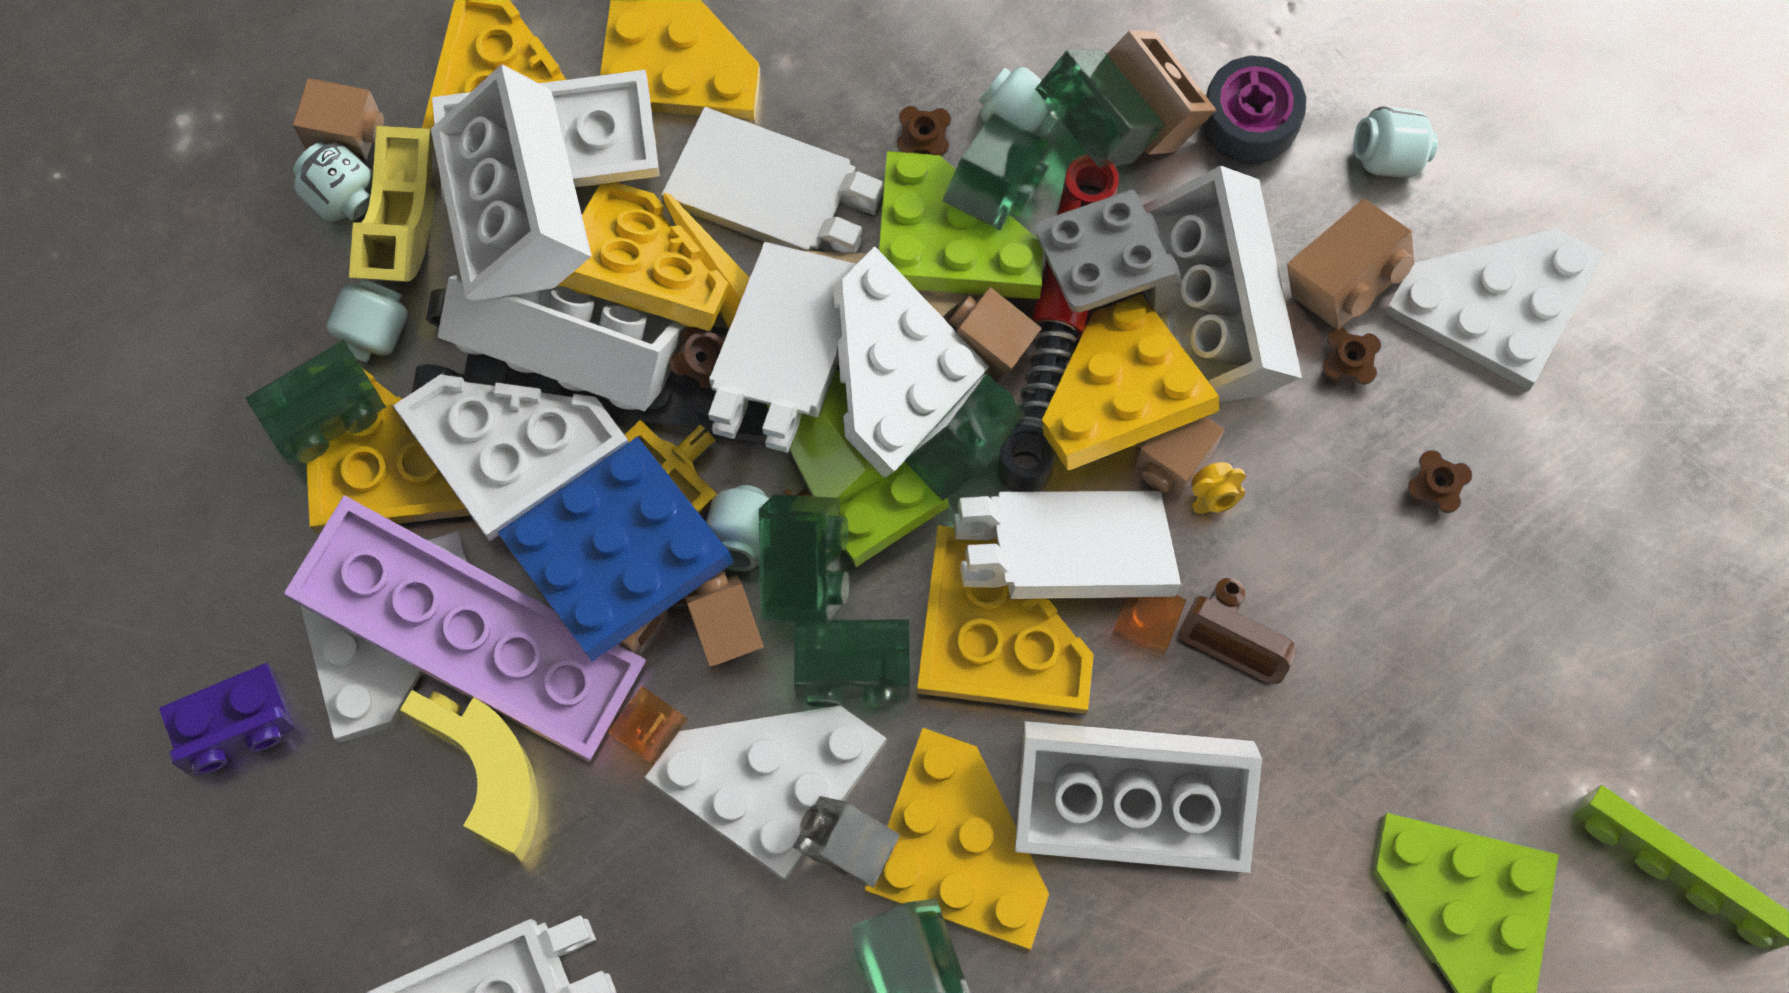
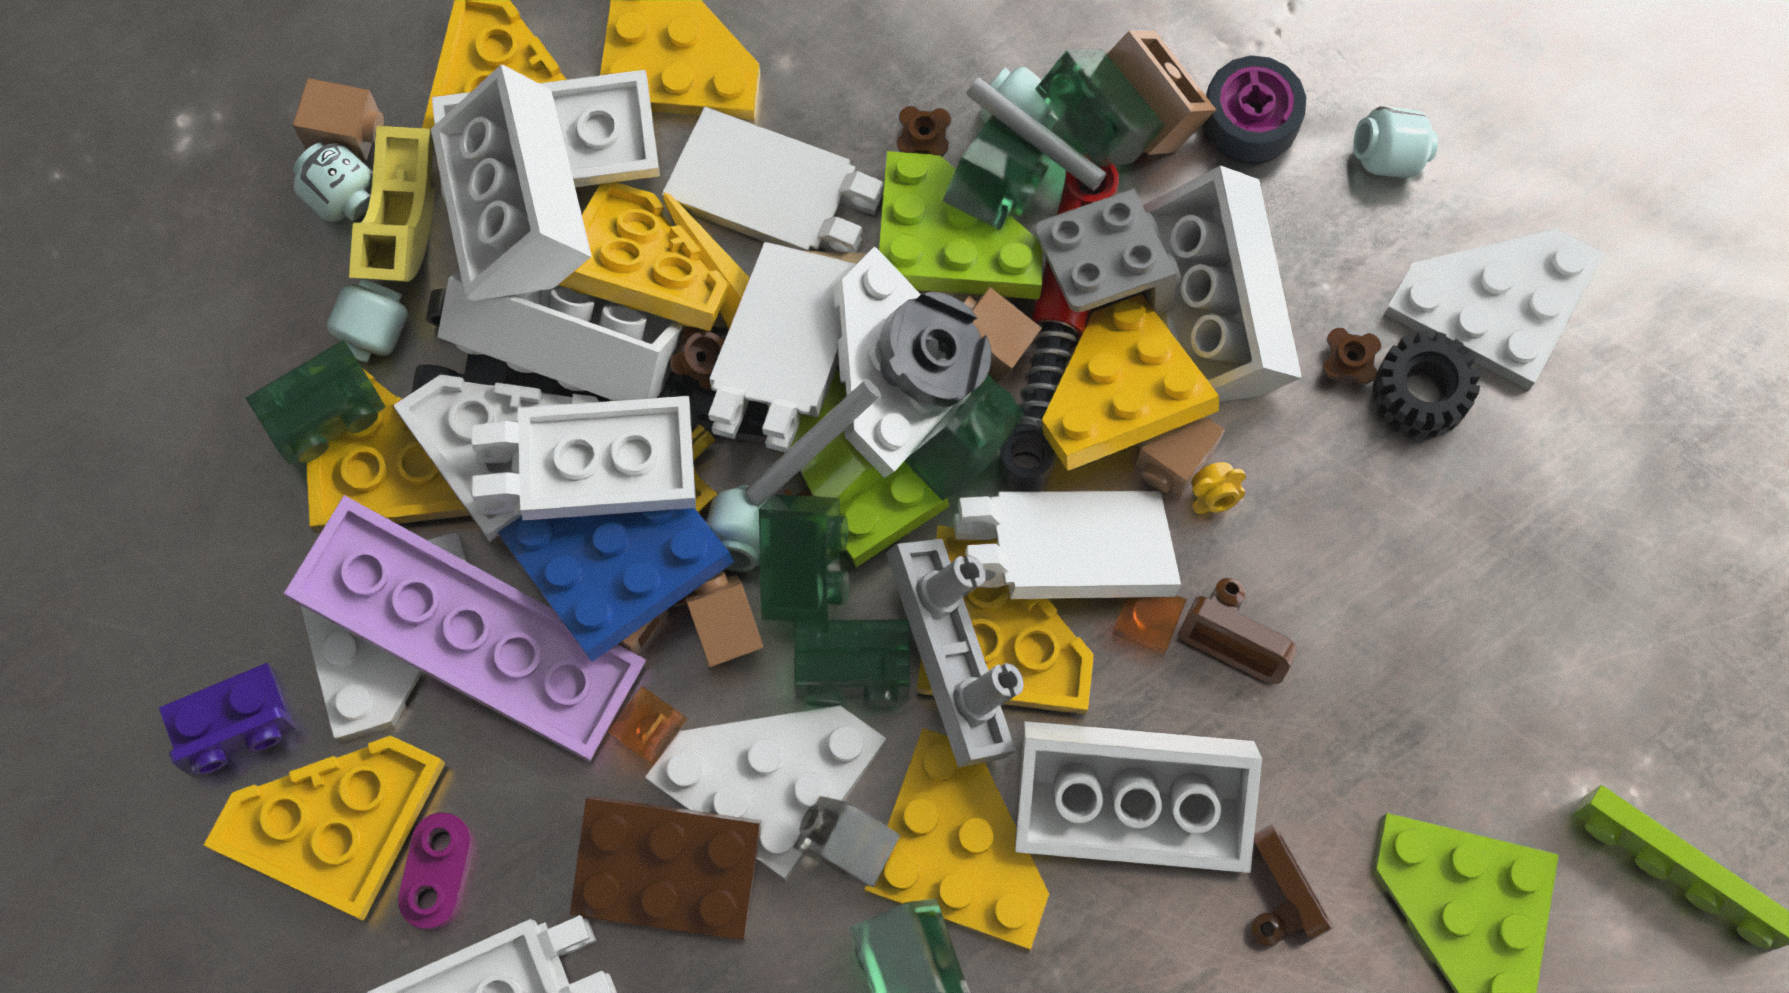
(331, 823): none -> yellow plate
(436, 870): none -> magenta plate
(507, 787): light yellow arch -> none
(588, 459): none -> white tile
(665, 867): none -> reddish brown plate
(813, 442): none -> light grey bar
(914, 369): none -> plate
(950, 651): none -> light grey plate
(1036, 134): none -> light grey bar
(1302, 907): none -> reddish brown piece
(1351, 264): medium nougat brick -> none
(1435, 496): reddish brown plate -> none
(1444, 360): none -> black tyre

